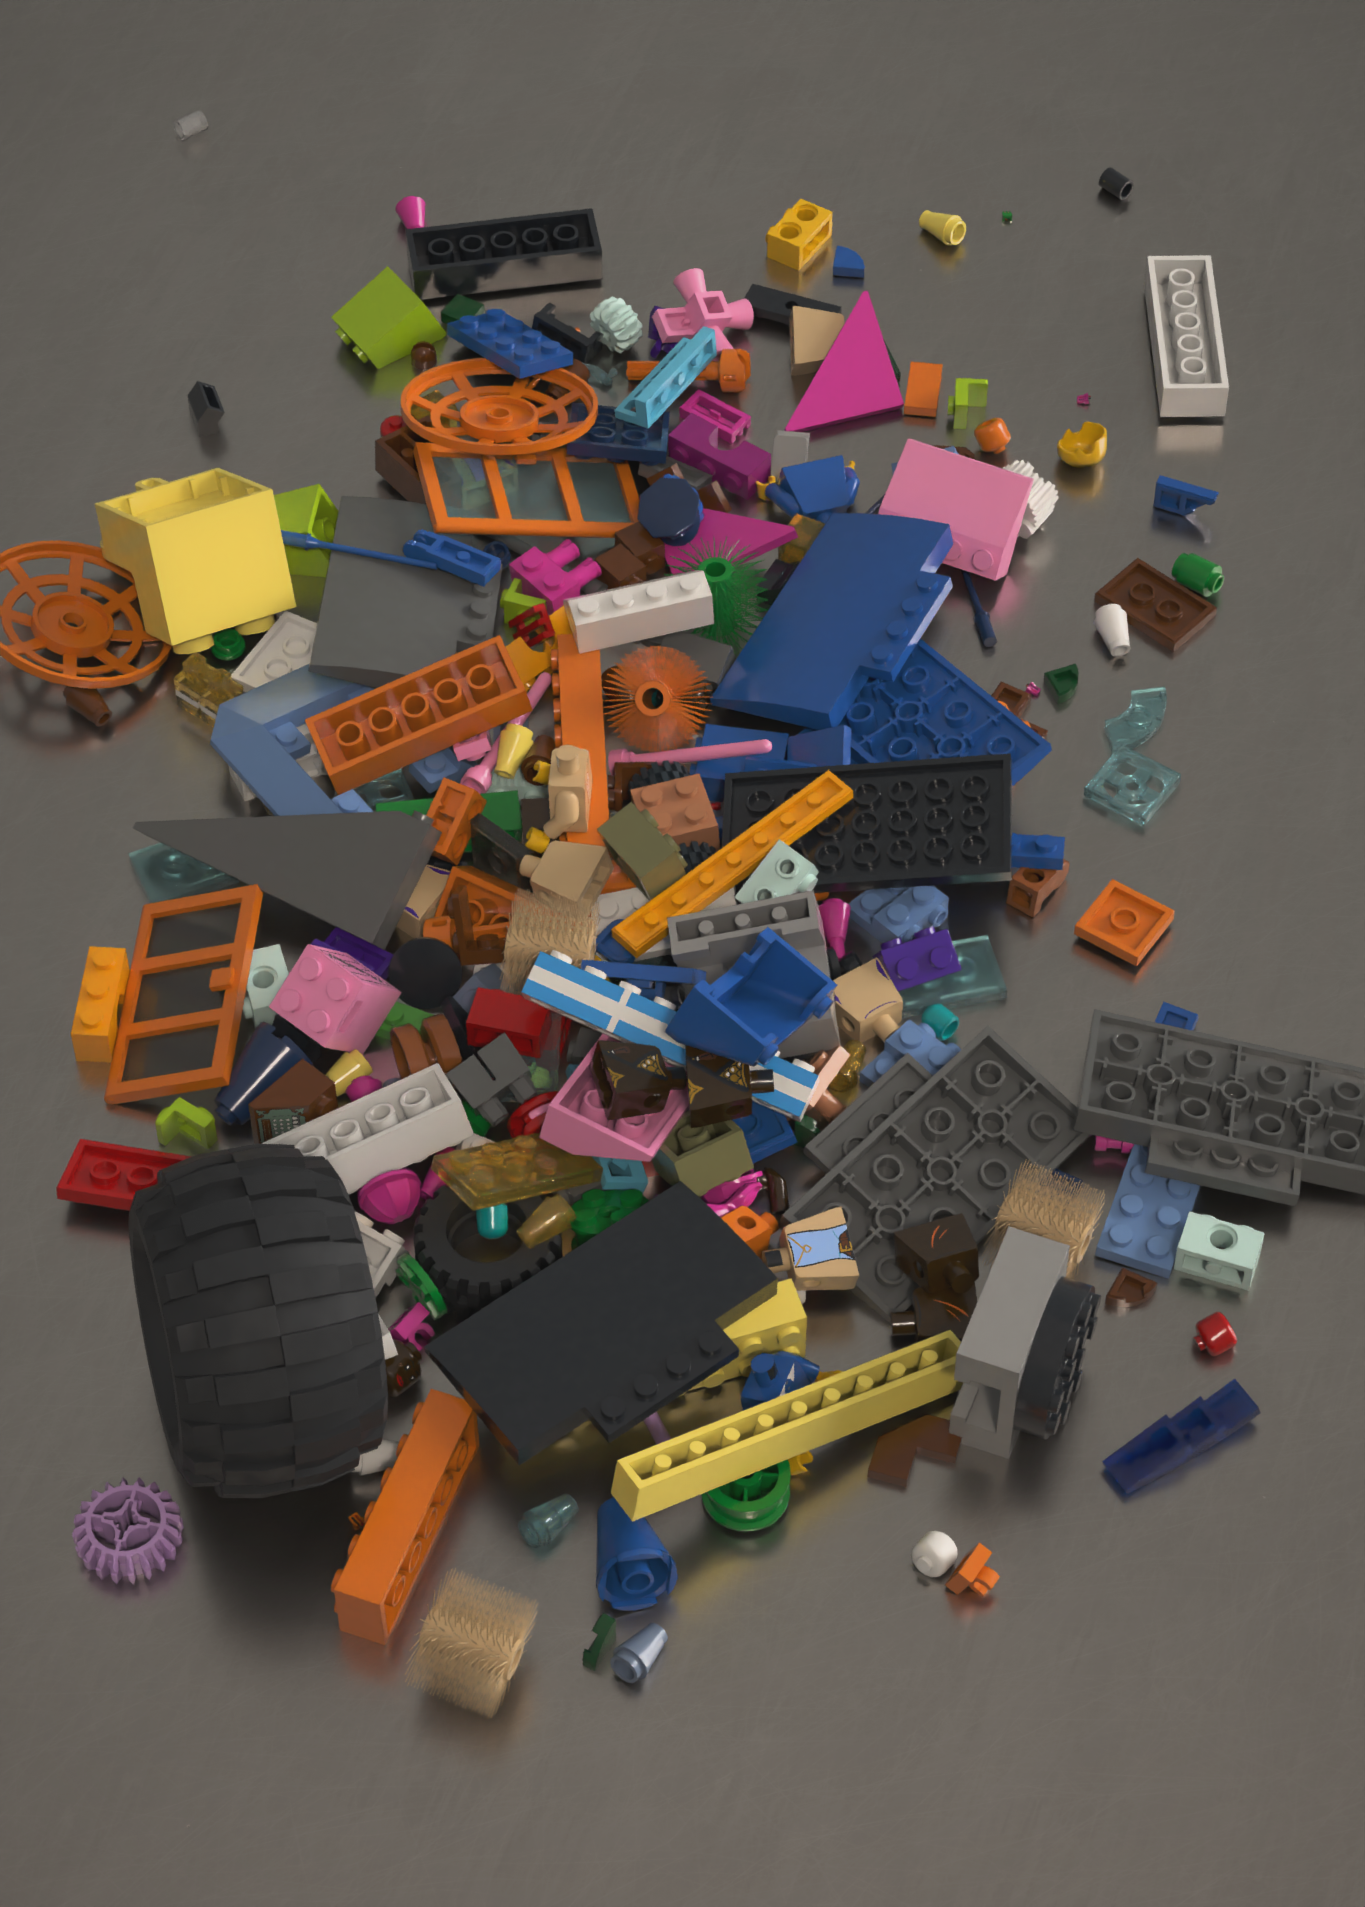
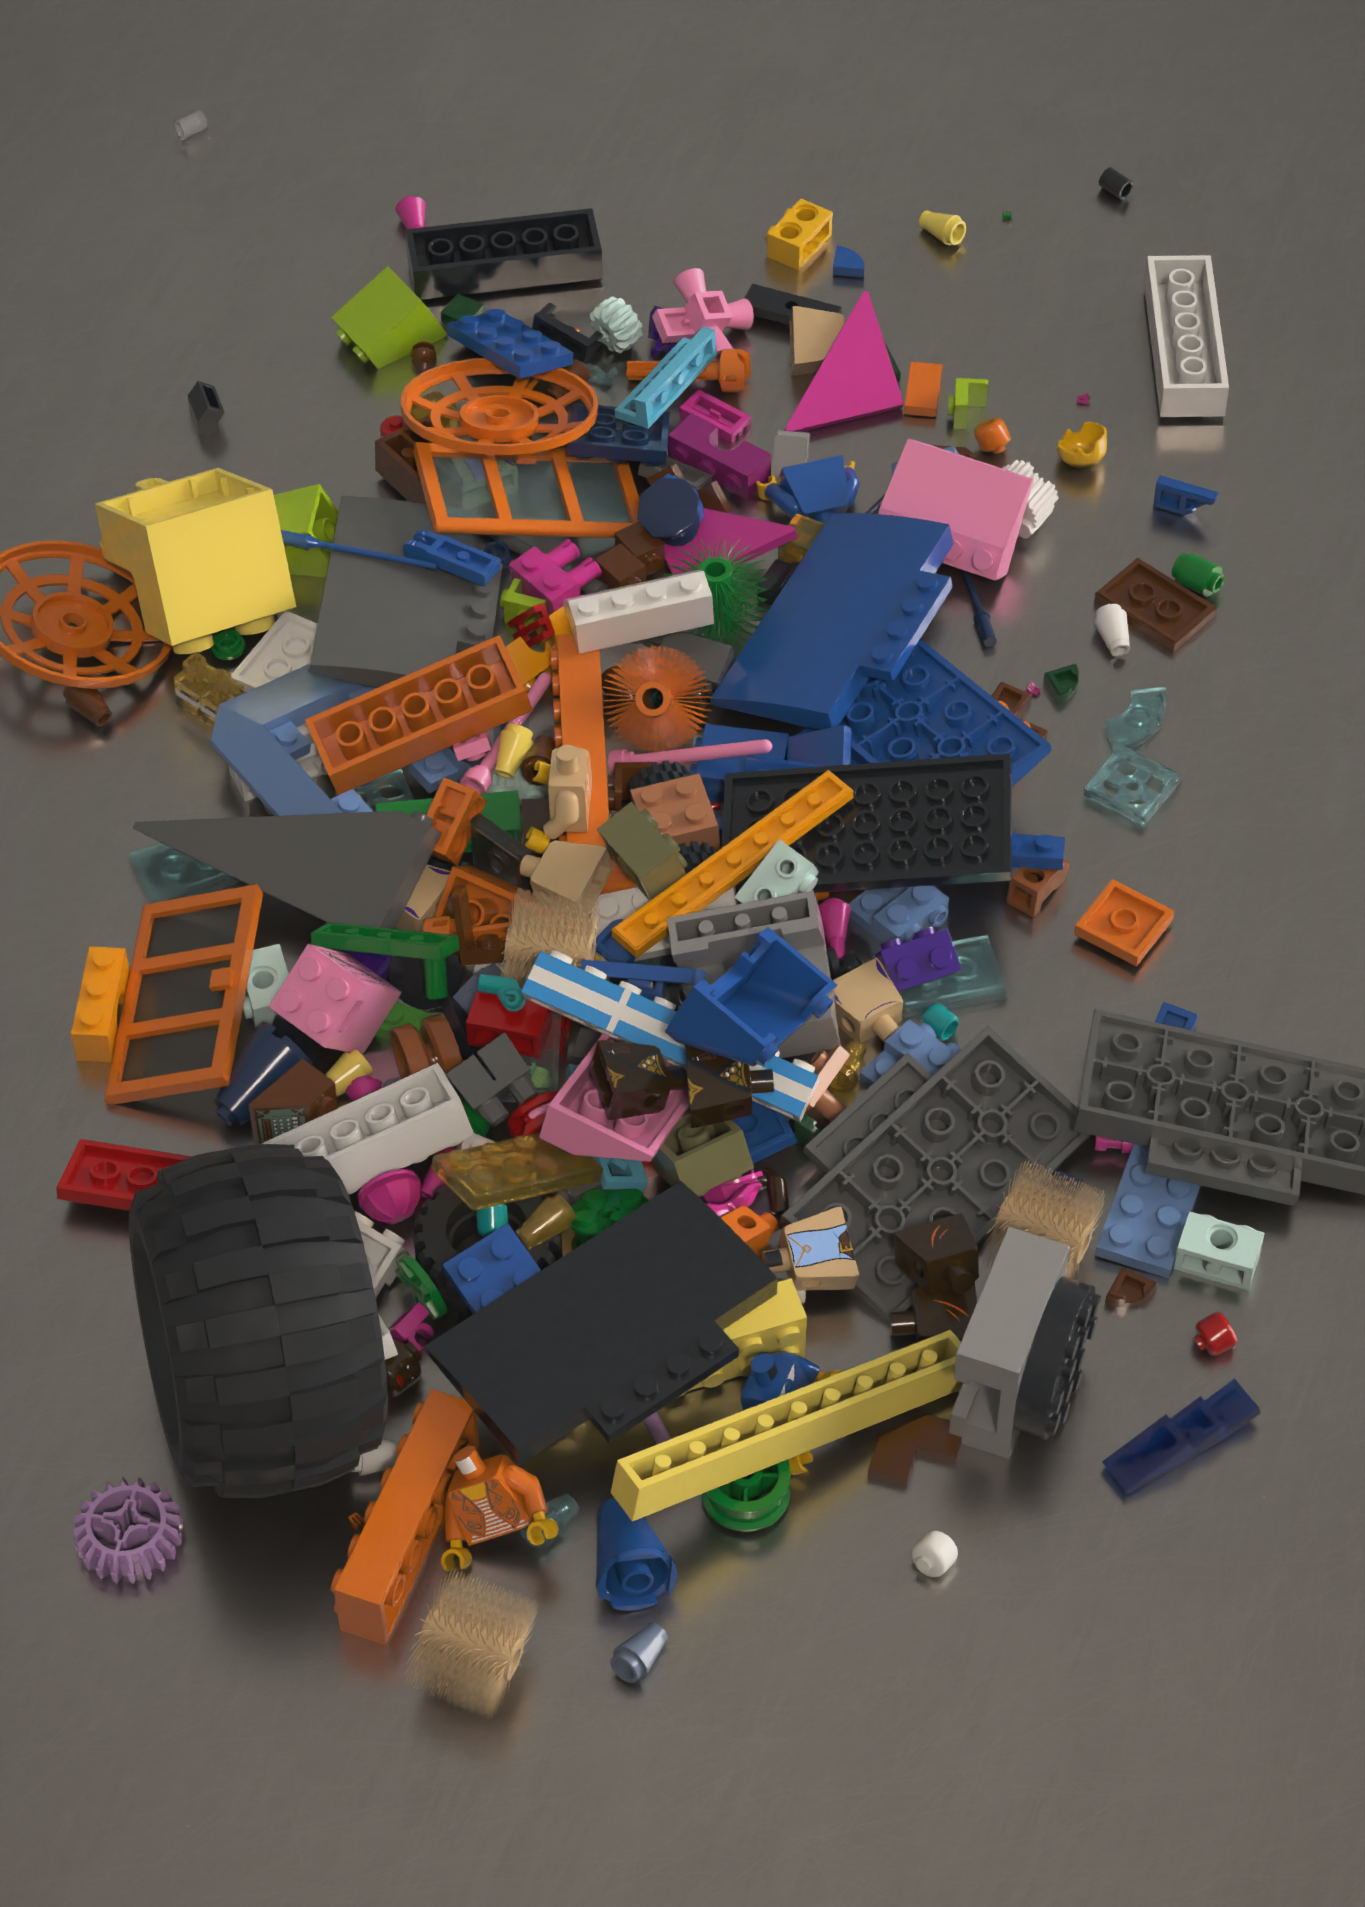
(189, 1120): lime bracket -> none
(396, 942): none -> green piece
(490, 1268): none -> blue plate
(491, 1501): none -> orange torso
(505, 988): none -> teal arm
(606, 1631): dark green tile -> none
(973, 1573): orange tile -> none

